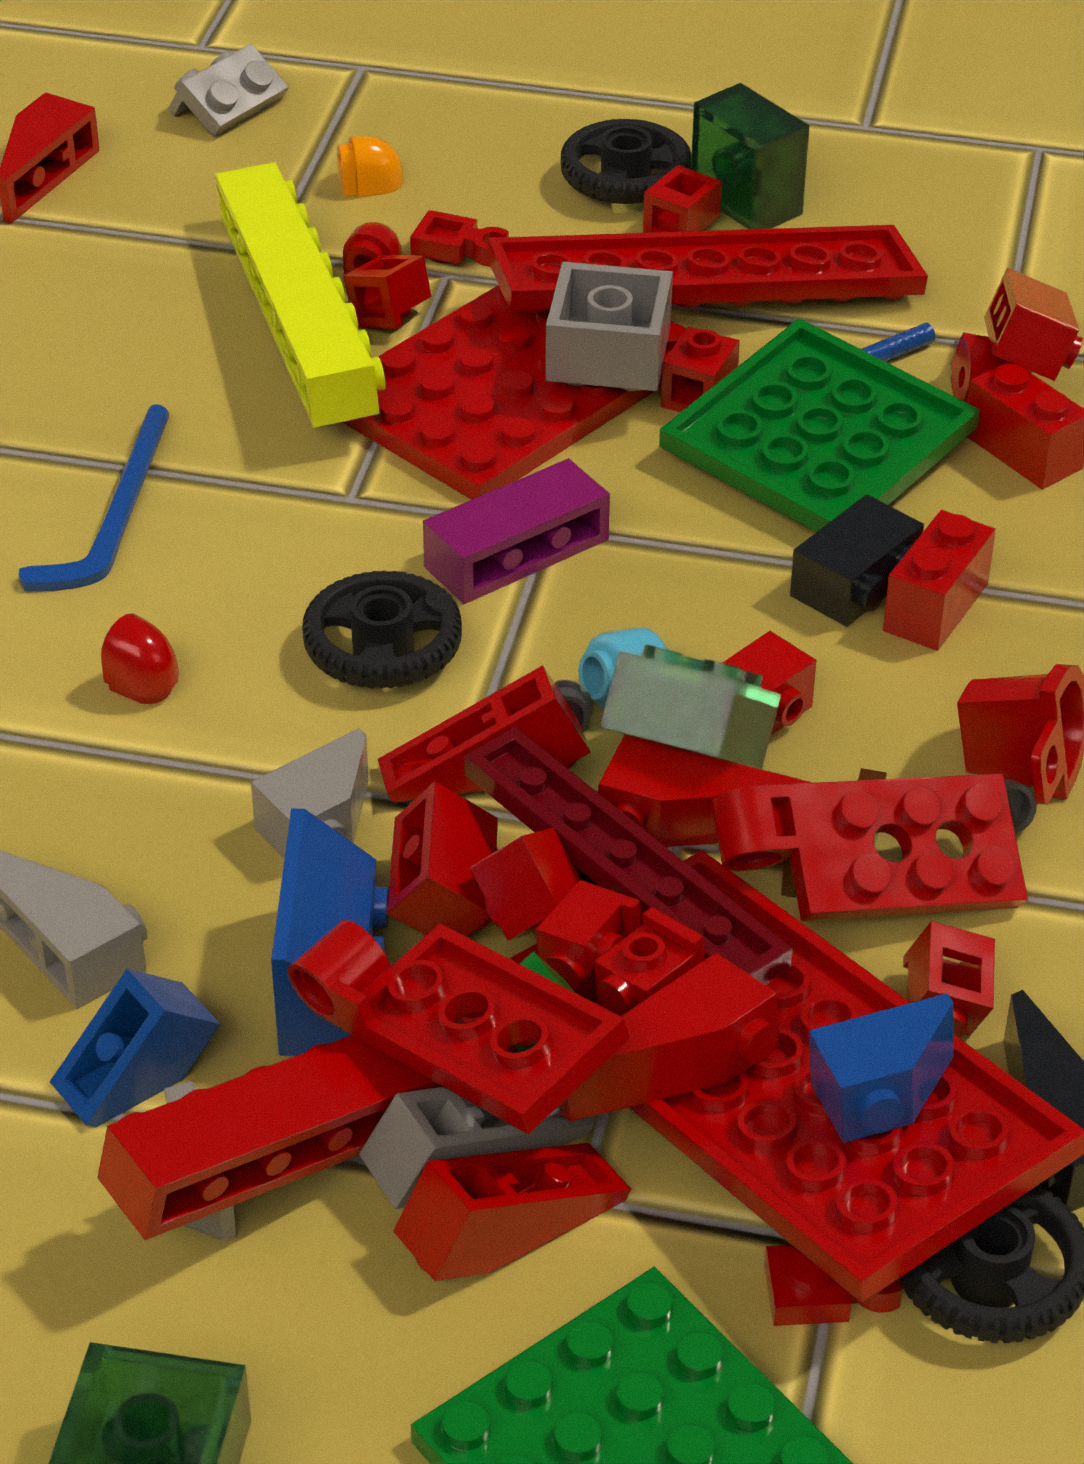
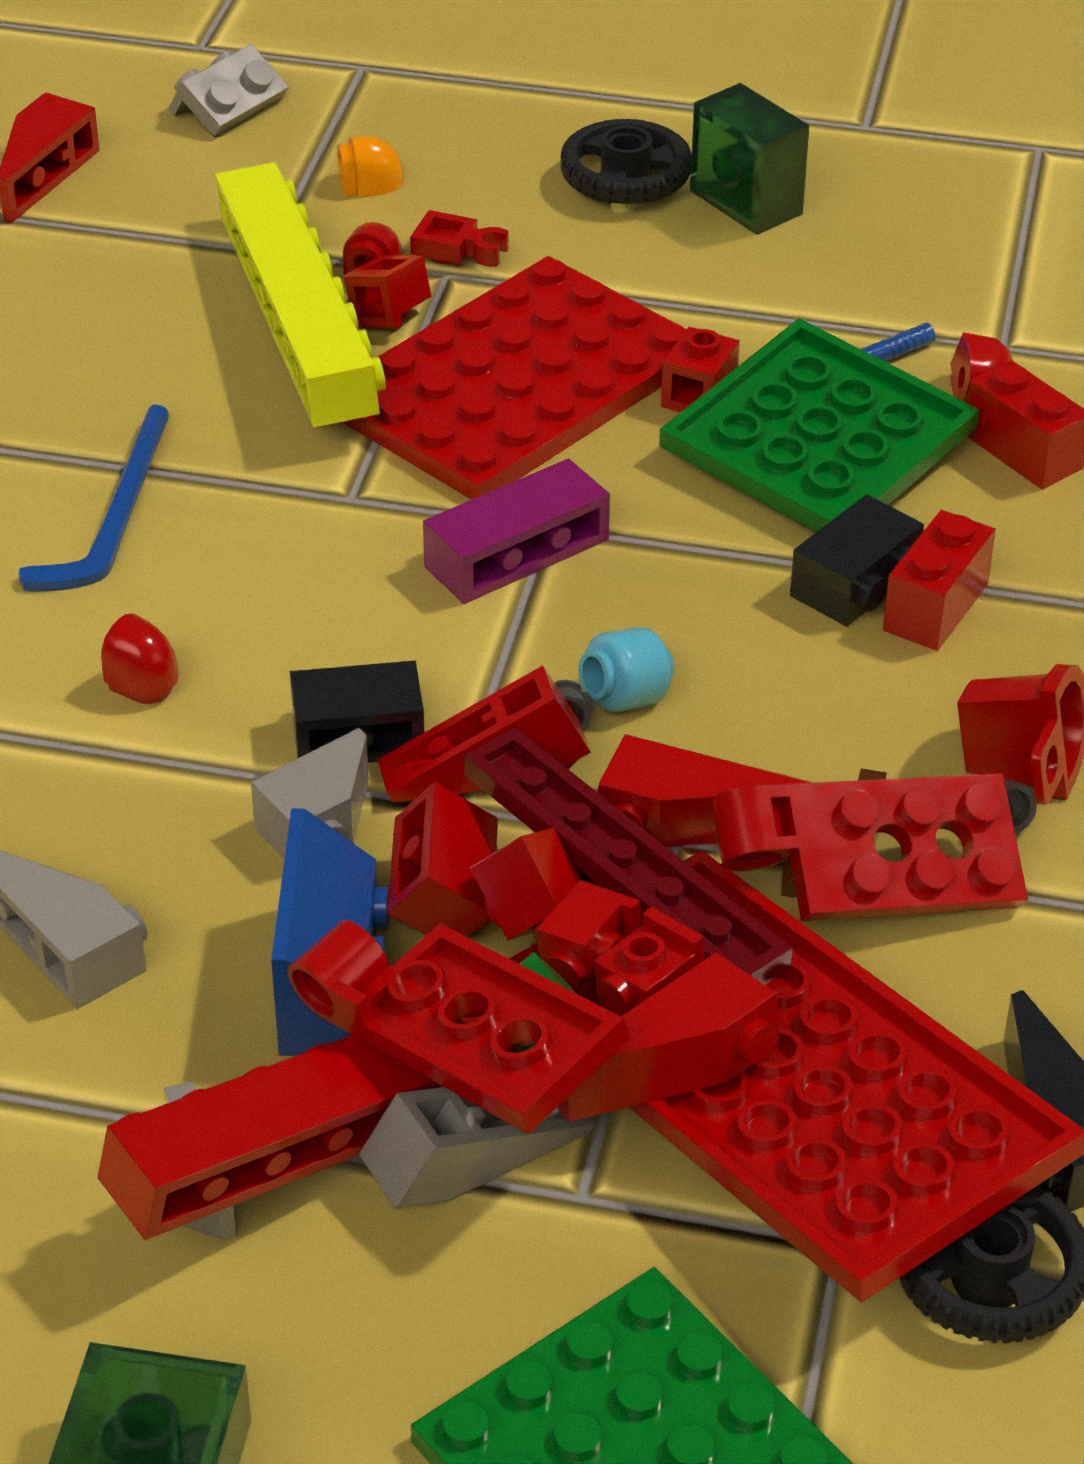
(134, 1047): blue slope -> none
(373, 697): none -> black brick
(383, 615): black wheel -> none
(499, 1206): red slope -> none
(608, 326): light grey brick -> none
(681, 202): red brick -> none
(691, 705): clear green brick -> none
(721, 264): red plate -> none
(784, 671): red brick -> none
(807, 1295): red plate -> none
(881, 1065): blue slope -> none
(967, 982): red brick -> none
(1032, 325): red brick -> none

